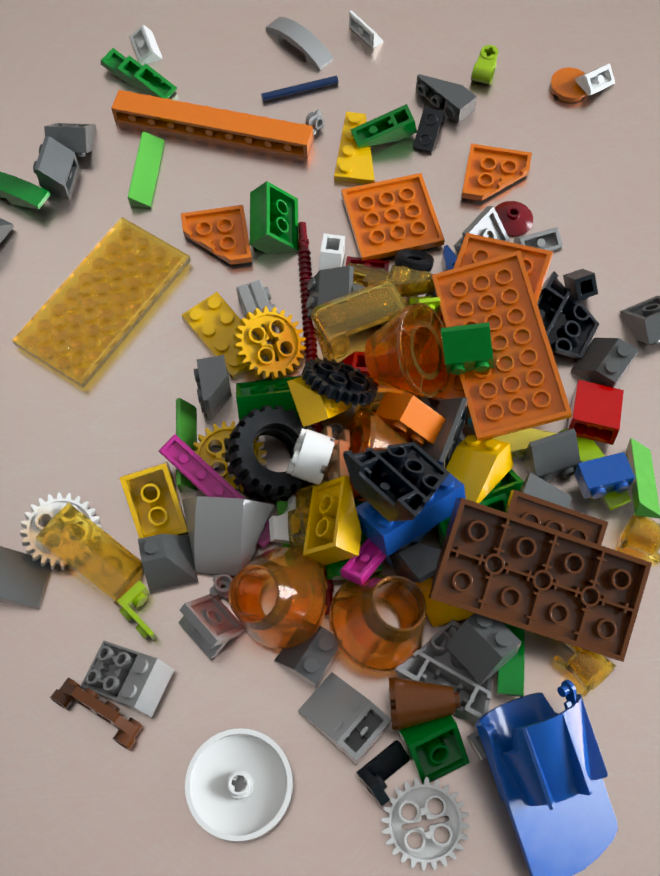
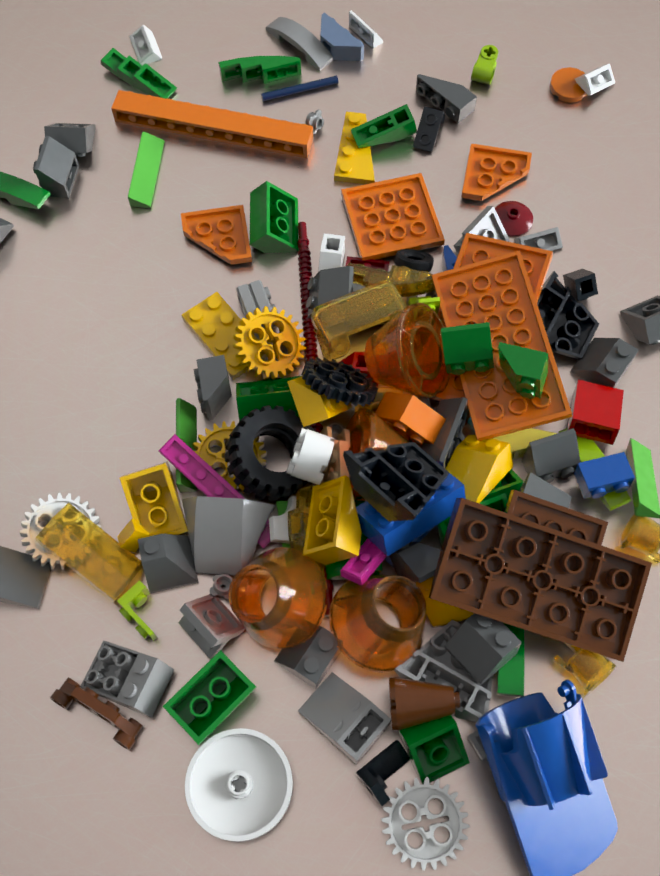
(101, 301): clear yellow plate -> none
(130, 534): none -> yellow slope
(209, 697): none -> green slope
(257, 67): none -> green slope
(339, 41): none -> sand blue slope
(524, 369): none -> green slope

